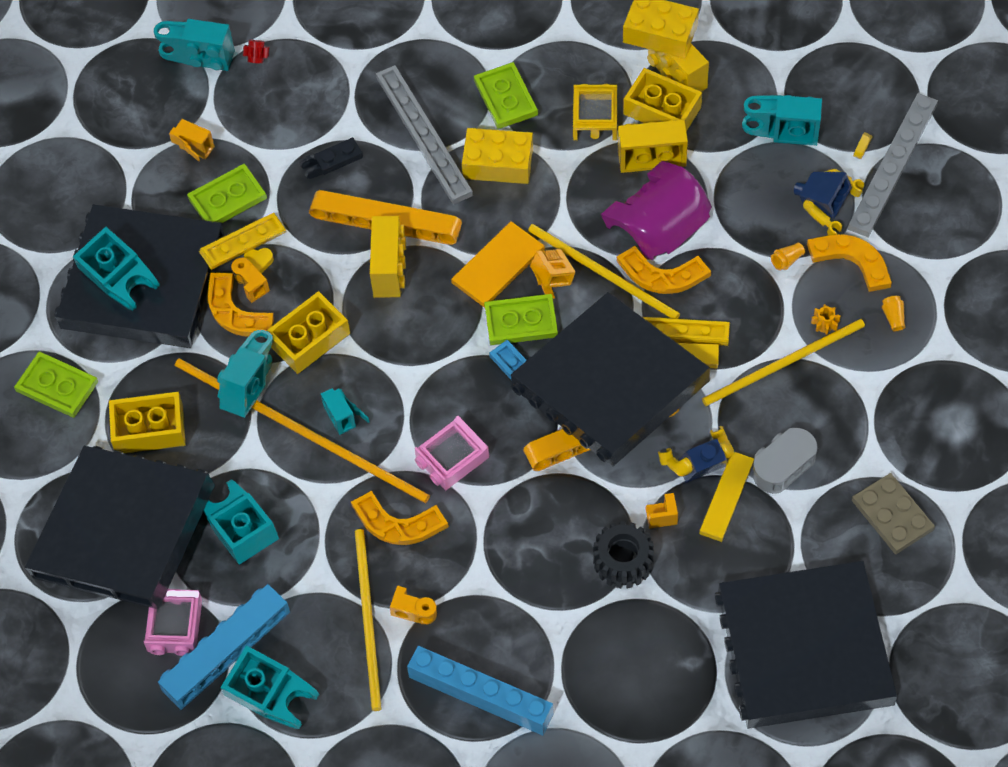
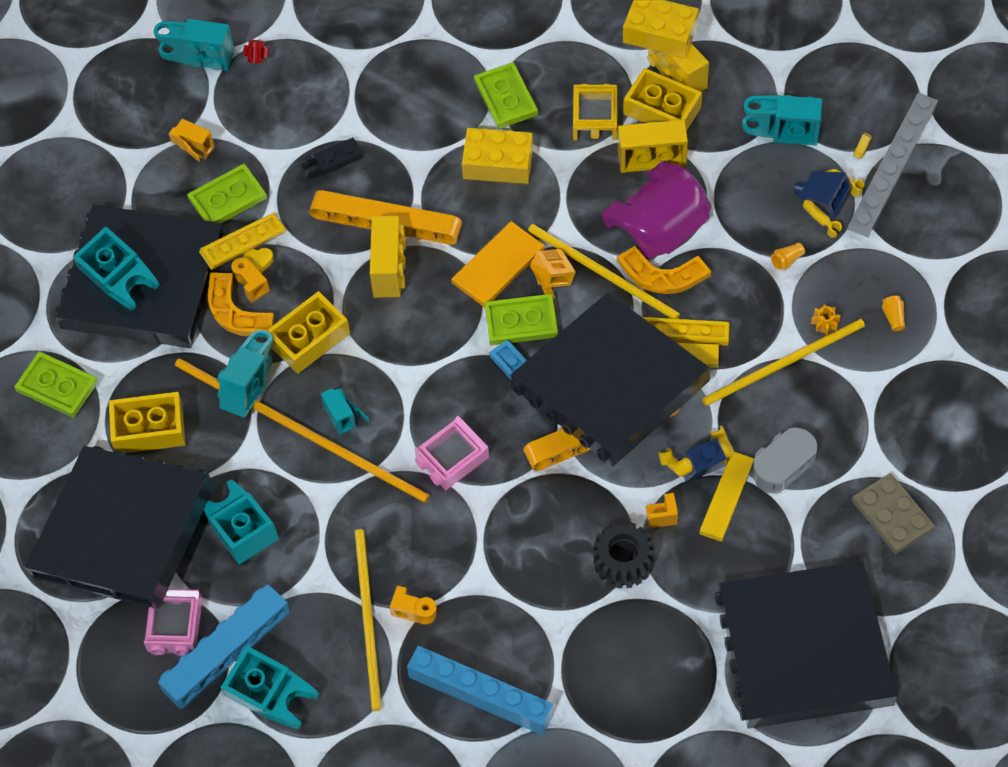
(396, 530): light orange plate -> none
(424, 135): light grey plate -> none
(856, 250): light orange plate -> none

